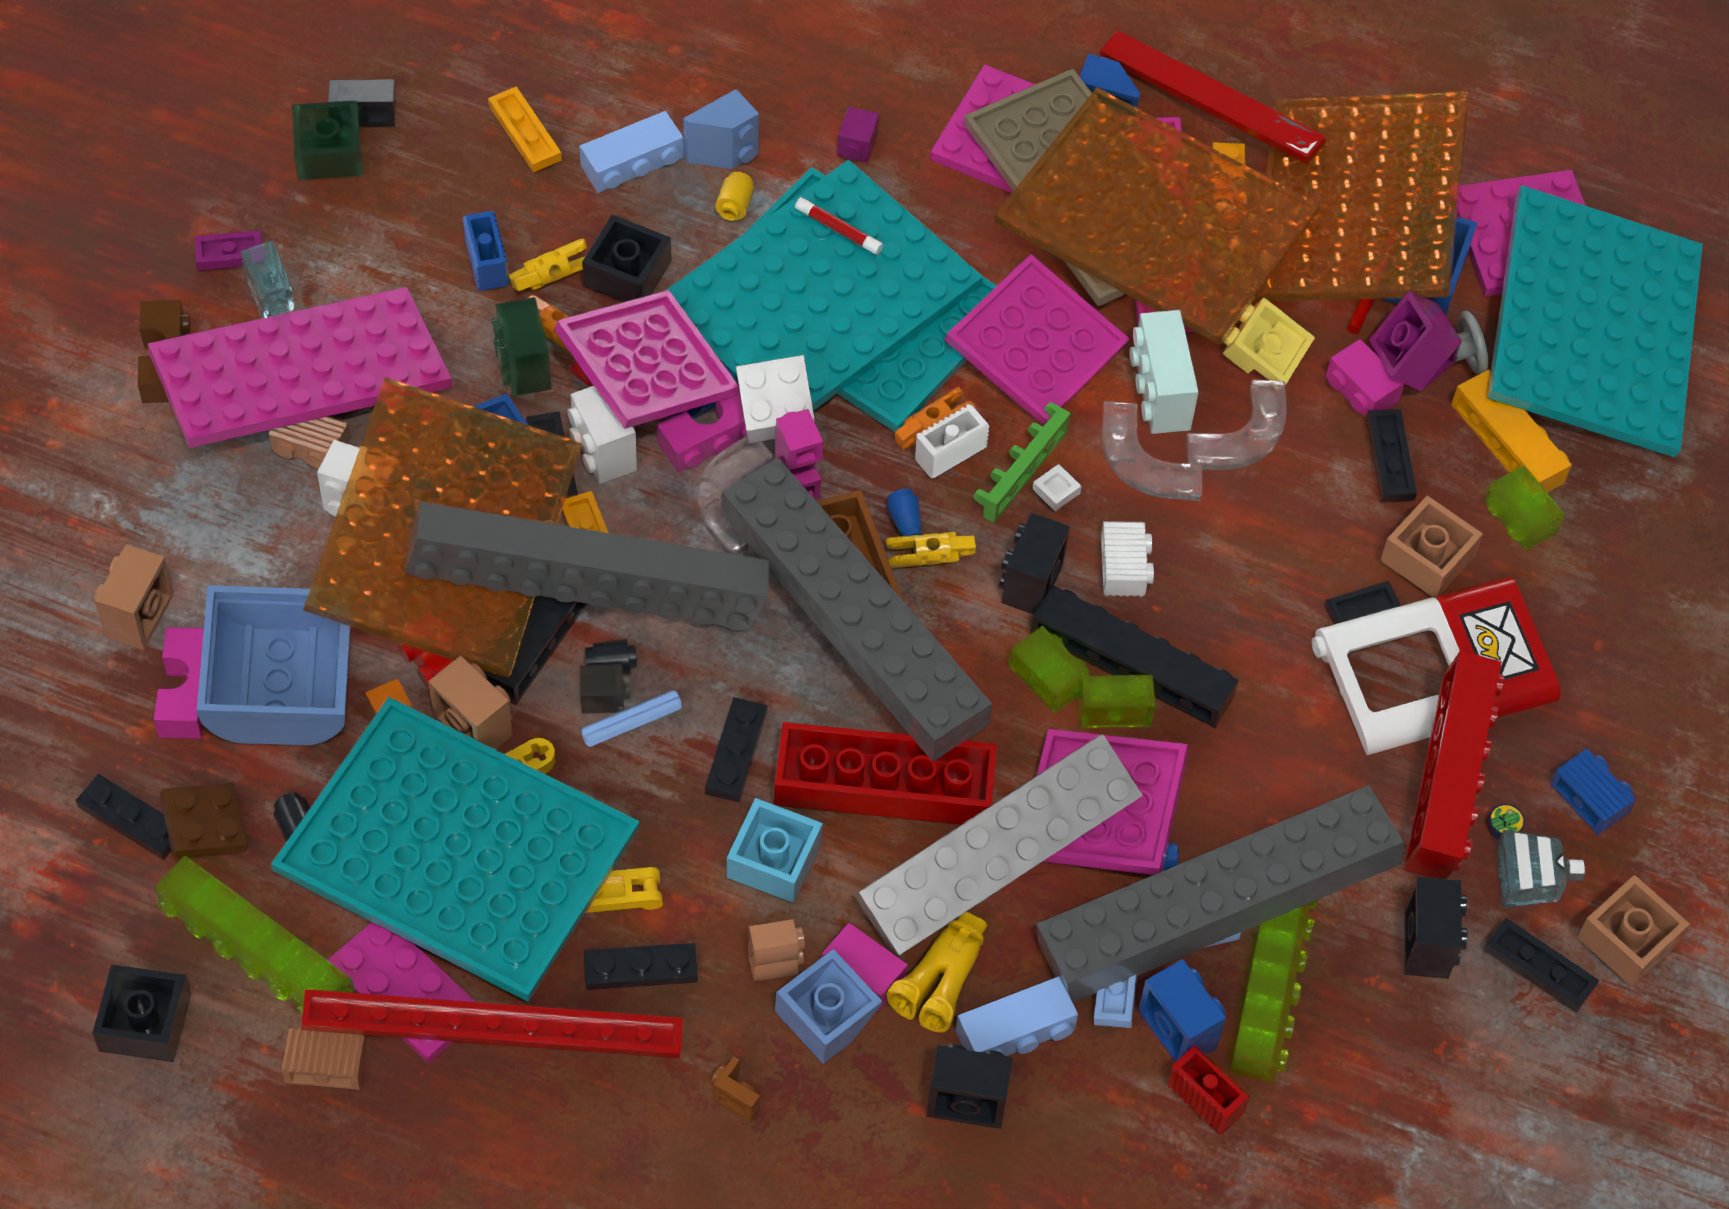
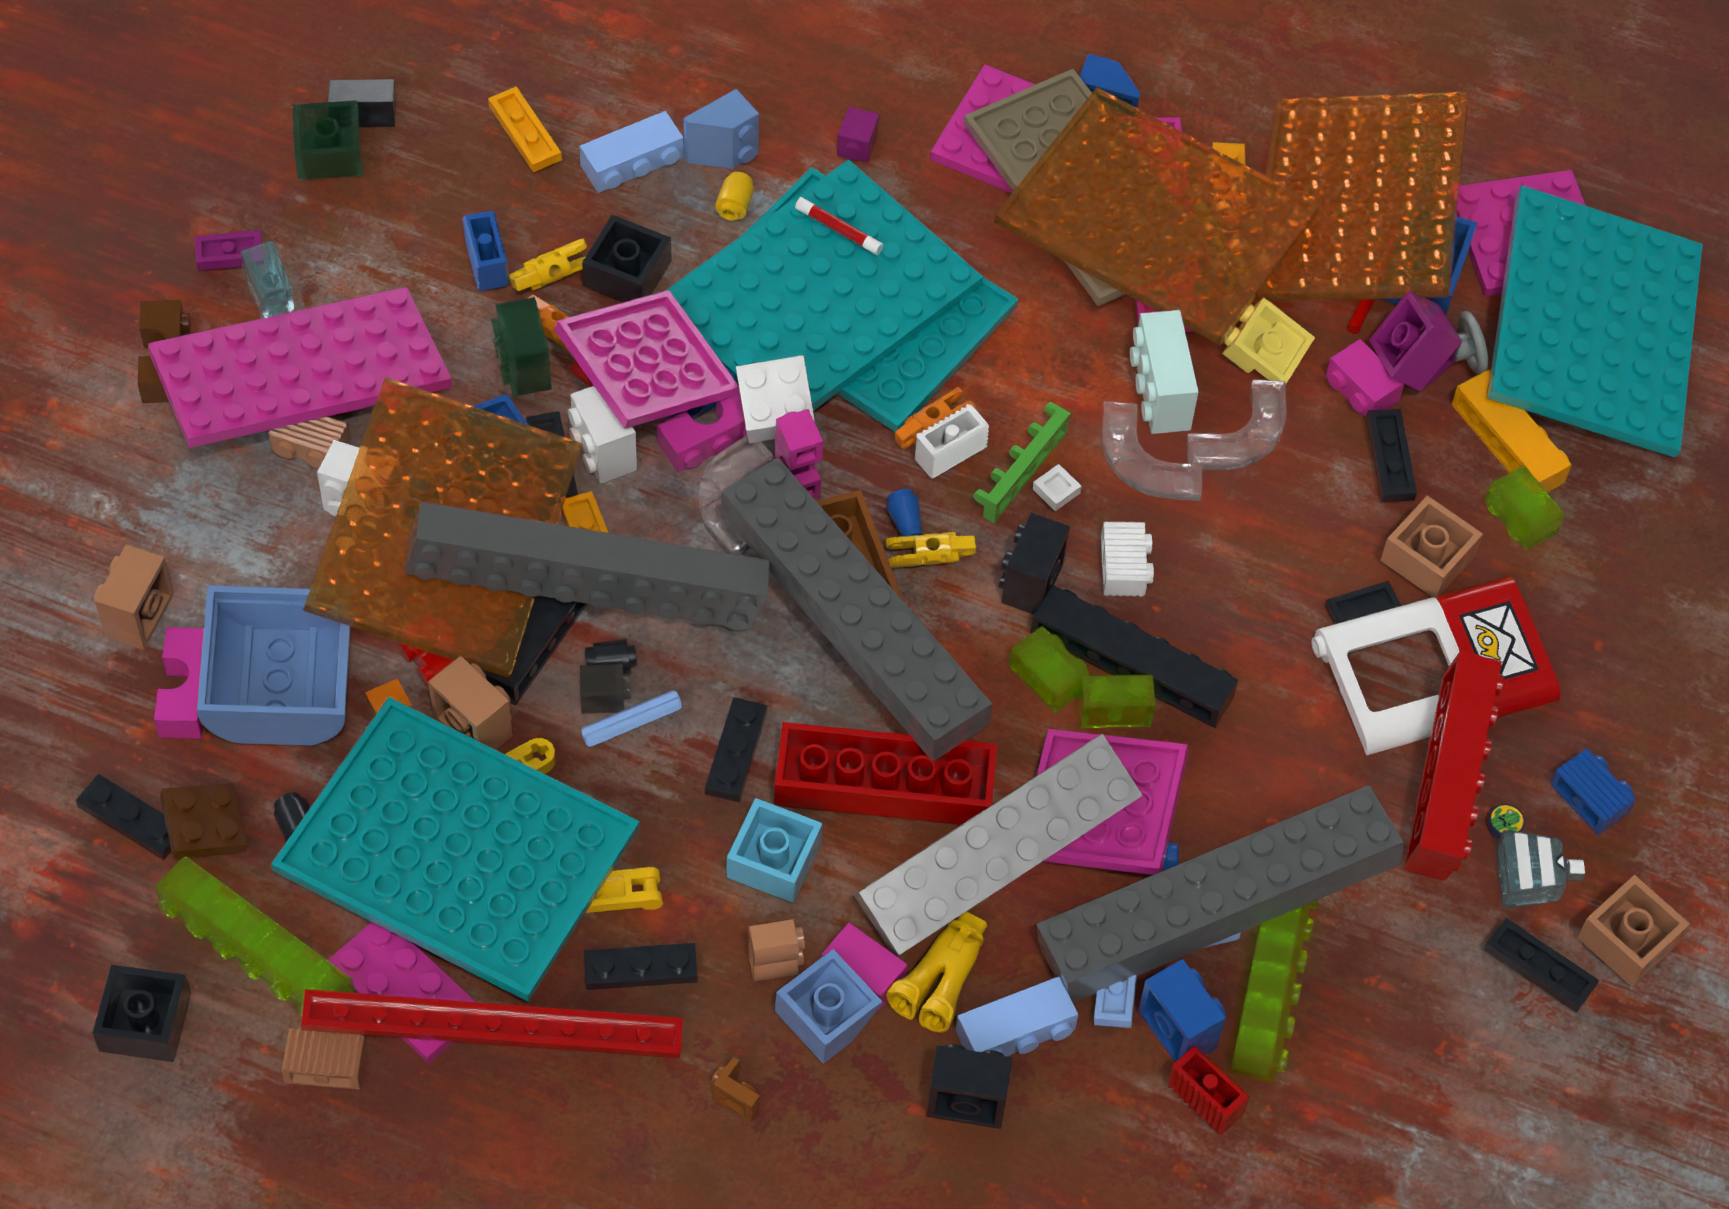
(1036, 339): dark pink plate -> none
(1214, 97): red tile -> none
(1434, 927): black brick -> none

